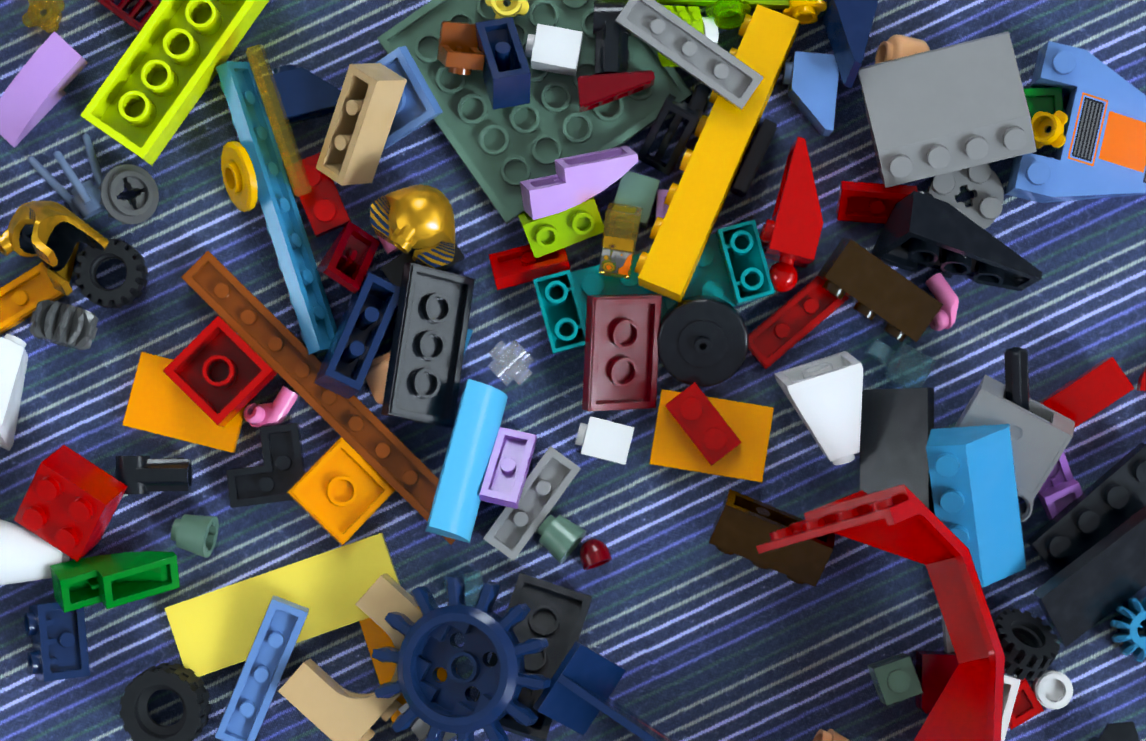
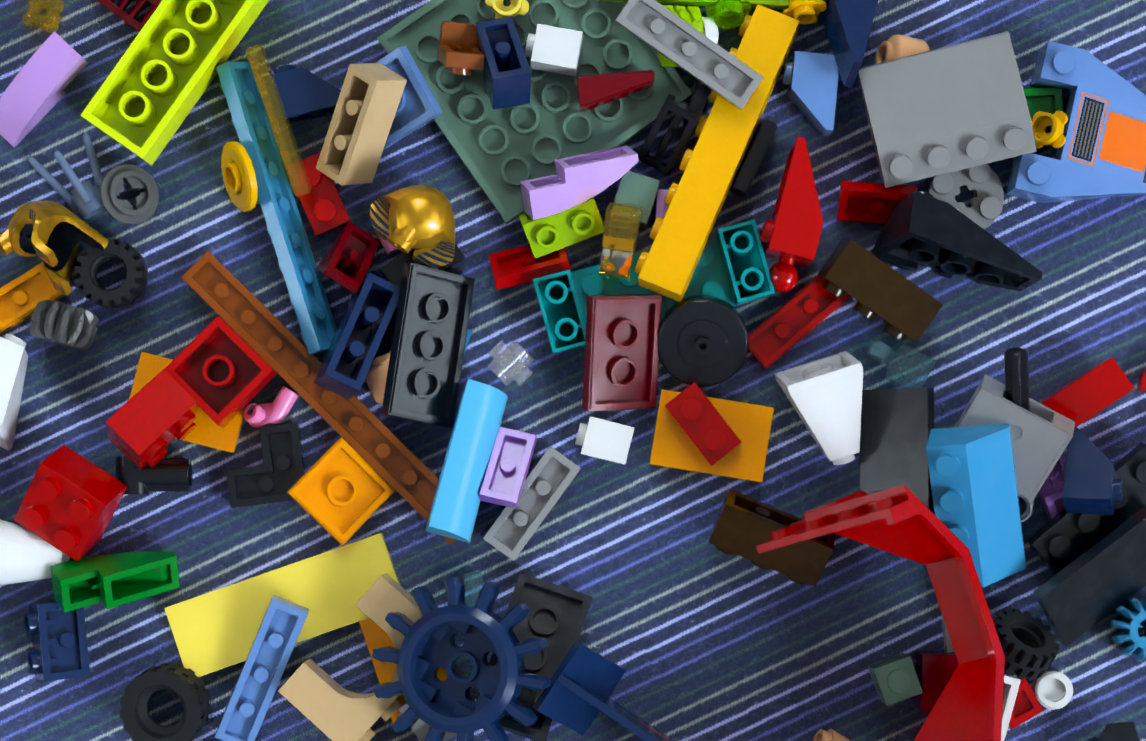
(152, 420): none -> red brick
(196, 533): sand green hat -> none
(560, 536): sand green hat -> none
(594, 554): dark red hinge -> none
(611, 38): black piece -> none
(944, 294): bright pink arm -> none
(1089, 479): none -> dark blue slope

